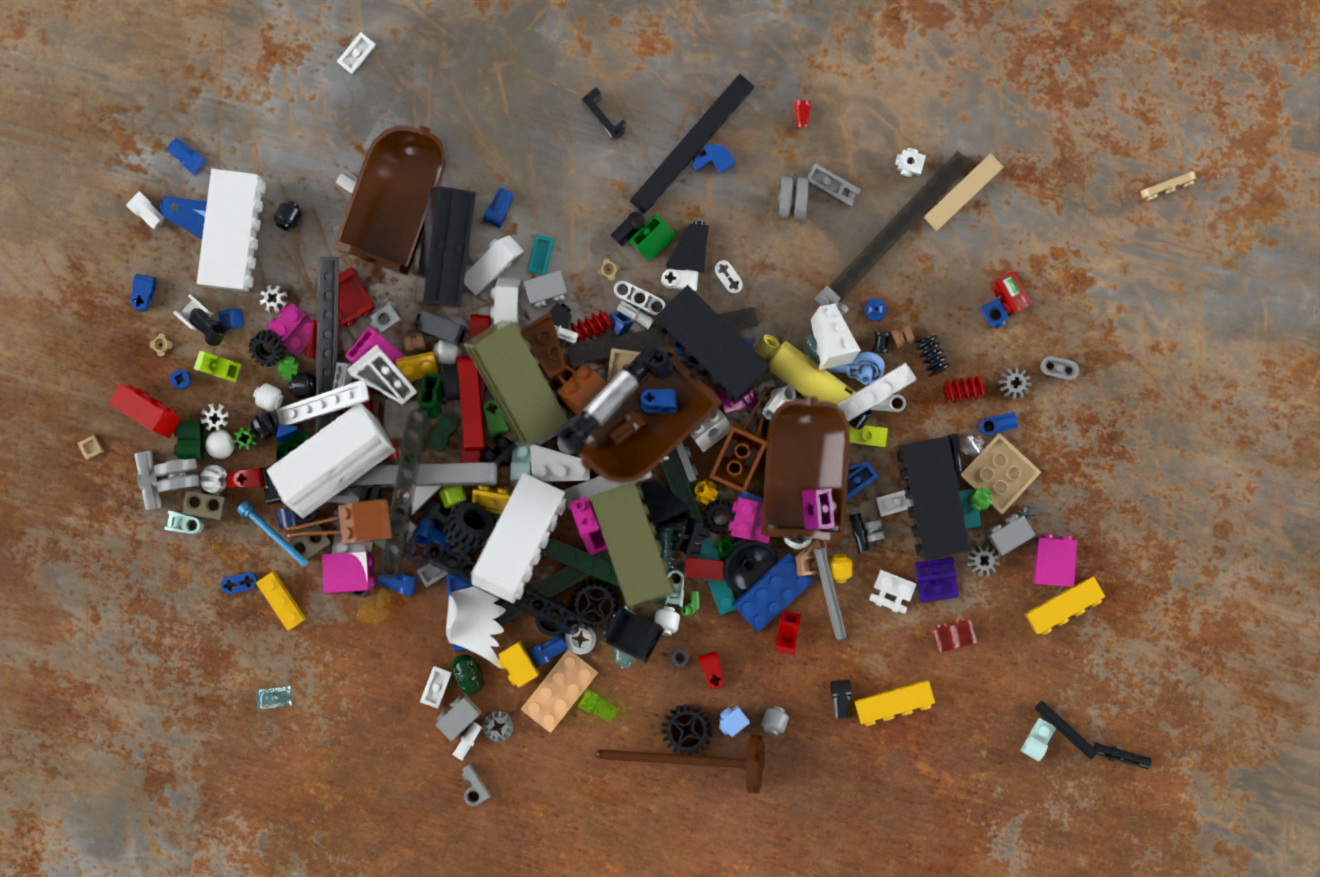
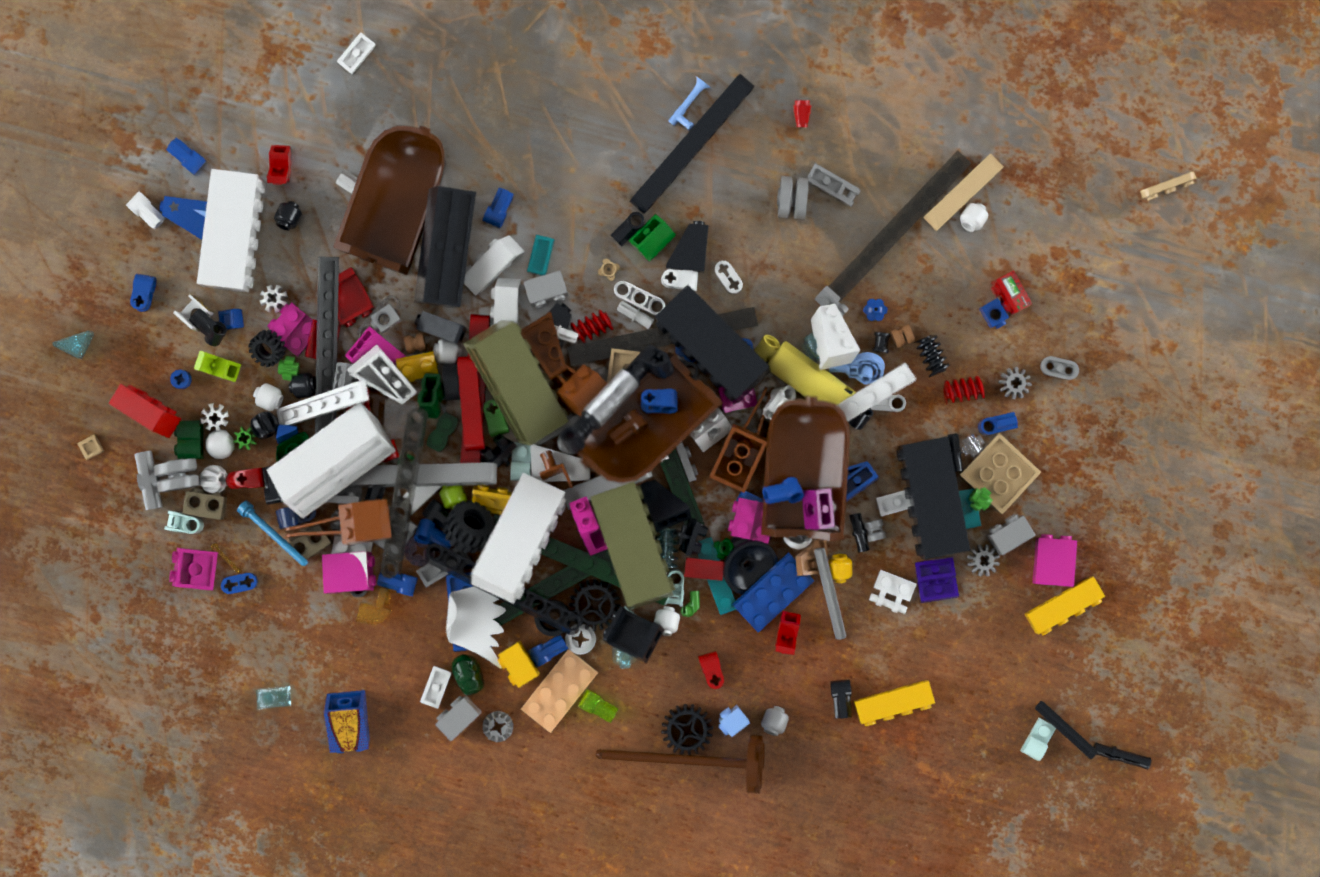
(76, 344): none -> clear light blue slope
(161, 339): tan plate -> none
(193, 568): none -> dark pink plate
(279, 164): none -> red brick
(281, 601): yellow brick -> none
(347, 721): none -> slope
(467, 741): white pin -> none
(477, 785): light grey plate -> none
(552, 469): none -> dark orange bracket
(589, 103): black panel -> none
(620, 323): blue slope -> none
(675, 662): dark grey plate -> none
(678, 114): none -> light blue piece
(706, 491): yellow gear -> none
(709, 512): black tyre -> none
(715, 154): blue brick -> none
(788, 490): none -> blue piece
(869, 436): neon yellow plate -> none
(910, 169): white brick -> none
(954, 635): clear red brick -> none
(973, 217): none -> white head
(1027, 511): dark grey plate -> none

